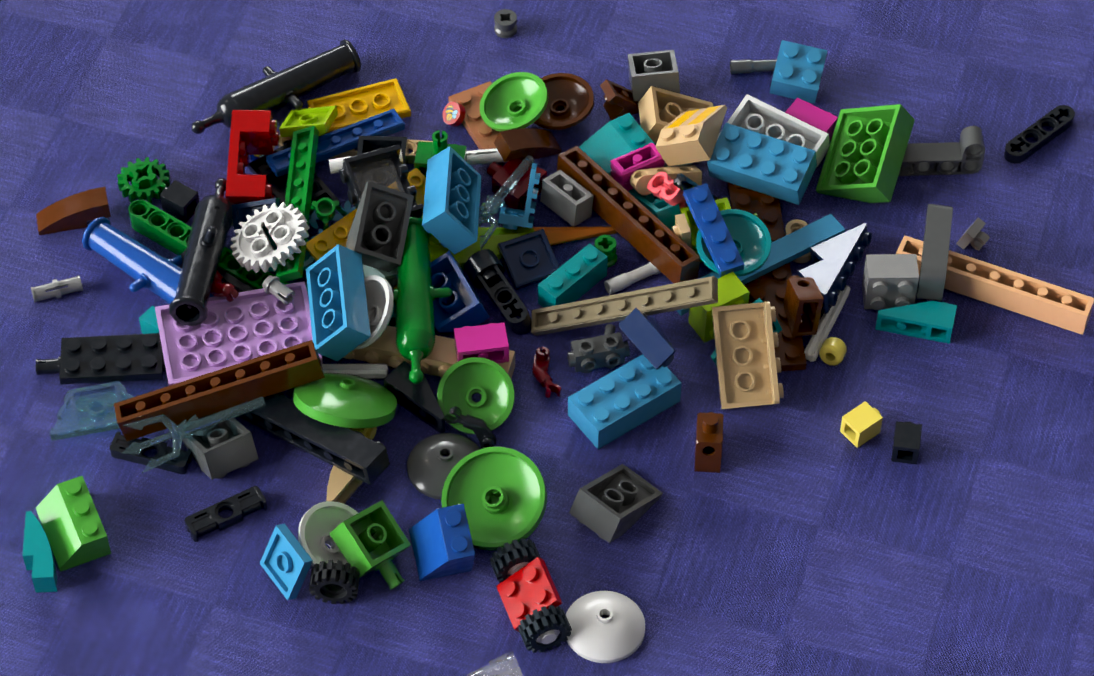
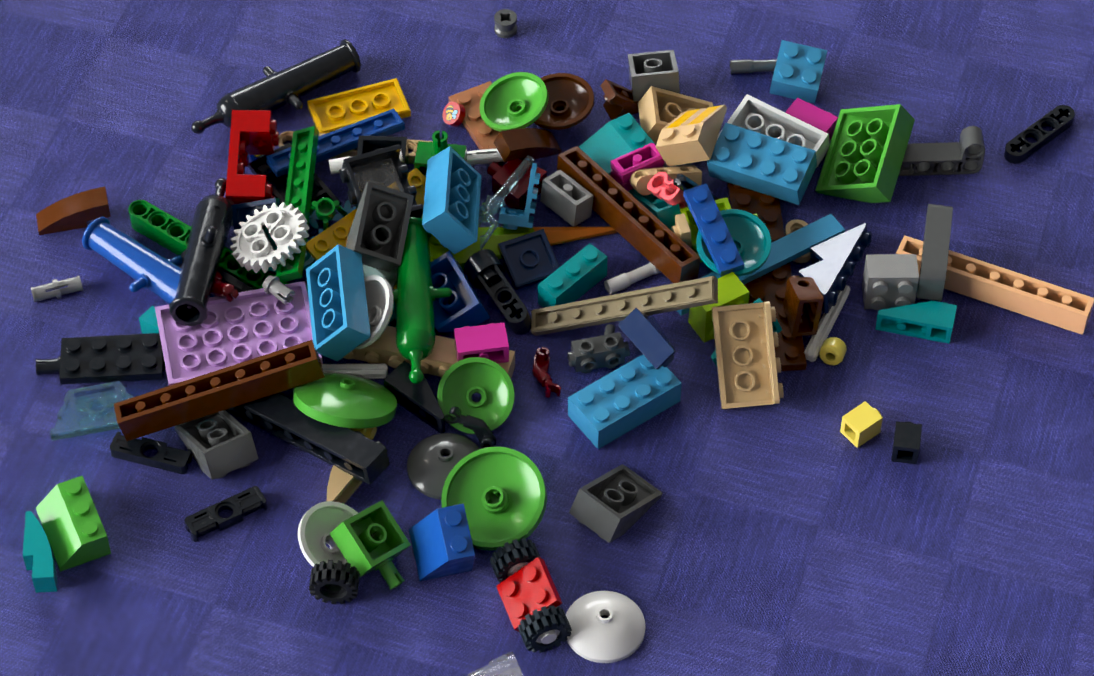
(143, 180): green gear -> none
(179, 201): black brick -> none
(185, 429): clear light blue piece -> none
(286, 561): dark azure plate -> none
(303, 118): lime plate -> none
(607, 245): green bush -> none
(708, 433): reddish brown torso -> none
(974, 236): light grey tile -> none

